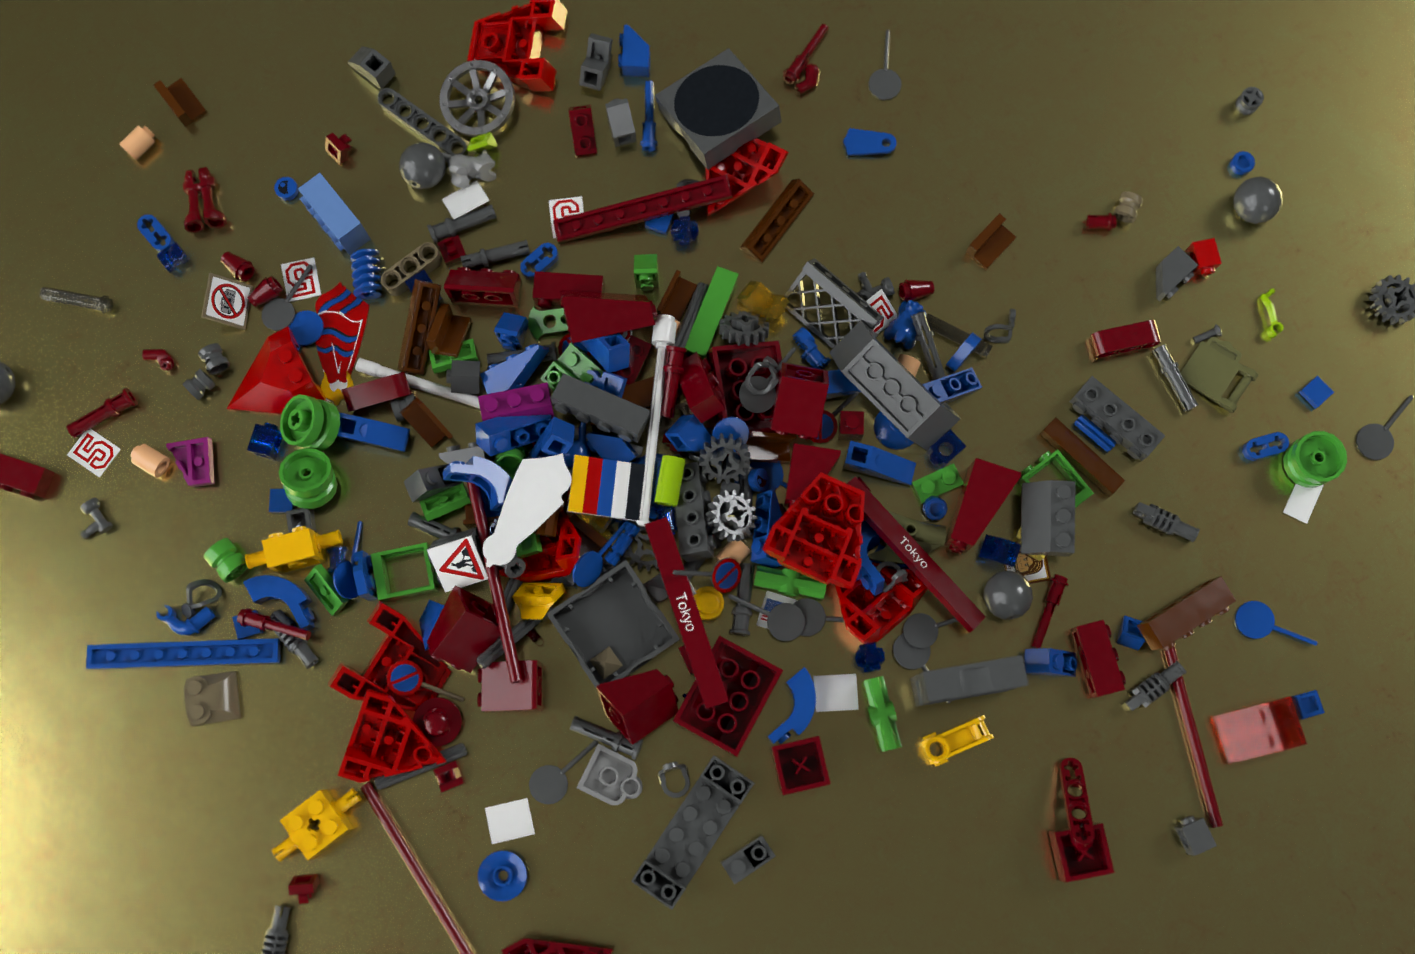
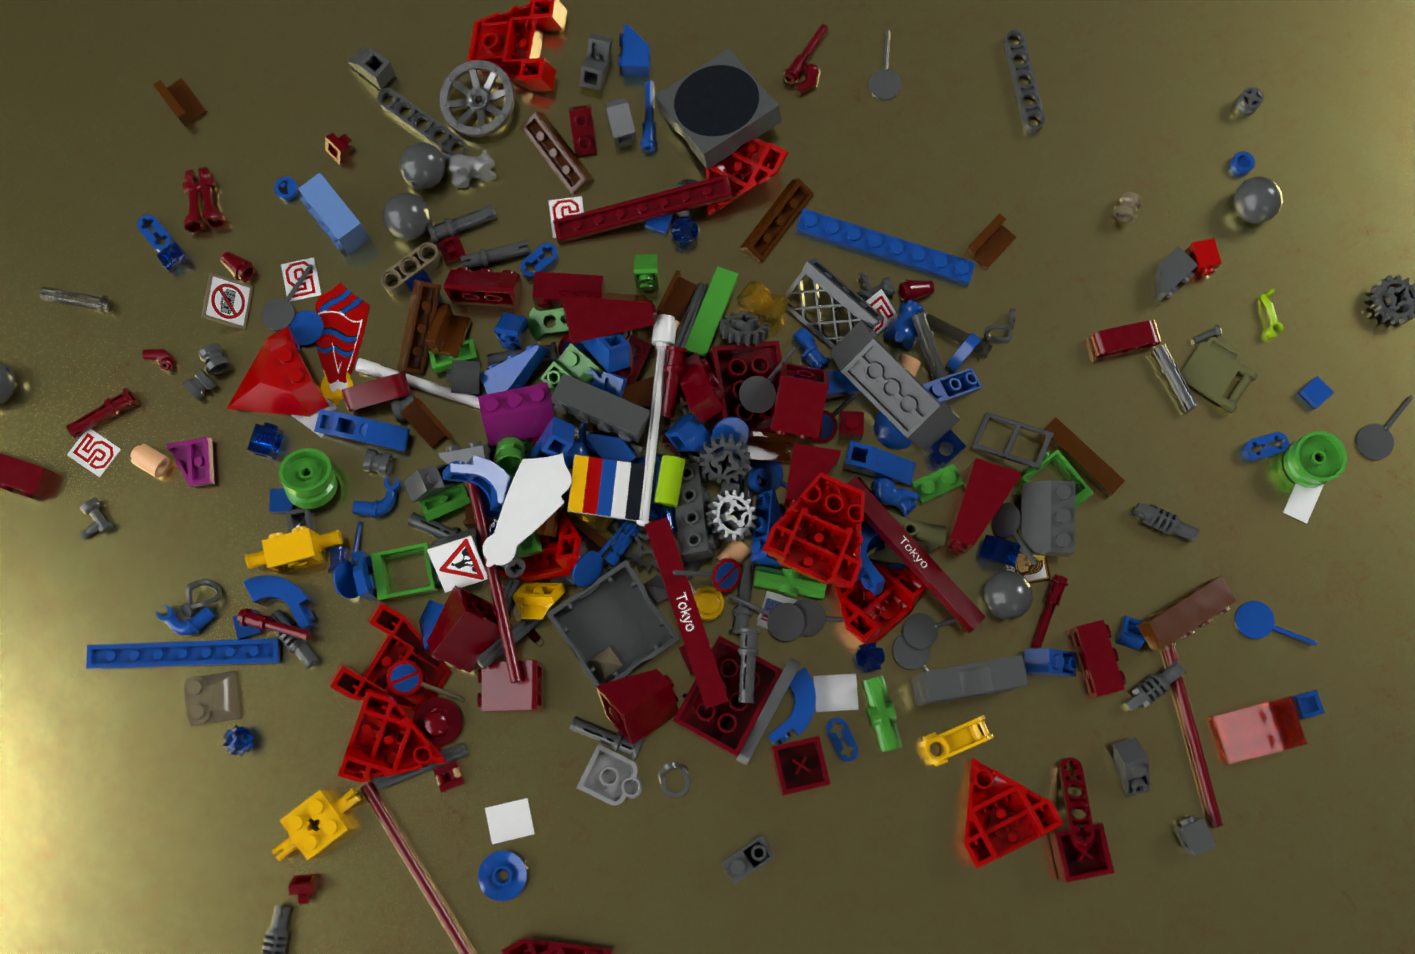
(138, 142): light nougat brick -> none
(226, 560): bright green wheel -> none
(238, 741): none -> clear blue gear
(267, 290): dark red cone -> none
(310, 422): bright green wheel -> none
(323, 587): bright green plate -> none
(364, 274): blue piece -> none
(377, 462): none -> dark grey wheel
(378, 507): none -> blue piece
(406, 216): none -> dark grey piece
(465, 200): white sticker -> none
(481, 142): lime slope -> none
(510, 432): blue slope -> none
(550, 783): dark grey piece -> none
(557, 152): none -> reddish brown slope
(692, 832): dark grey slope -> none
(748, 652): none -> dark grey pin
(768, 711): none -> dark grey beam
(769, 363): dark grey piece -> none
(847, 737): none -> blue beam
(868, 142): blue piece -> none
(885, 247): none -> blue plate
(888, 494): none -> blue animal
(899, 576): dark grey piece -> none
(935, 508): blue tile -> none
(1003, 815): none -> red wedge
(1006, 455): none -> dark grey window
(1007, 522): none -> dark grey piece
(1024, 71): none -> dark grey beam
(1095, 433): blue axle -> none
(1101, 221): dark red pin -> none
(1117, 419): dark grey brick -> none
(1132, 766): none -> dark grey slope

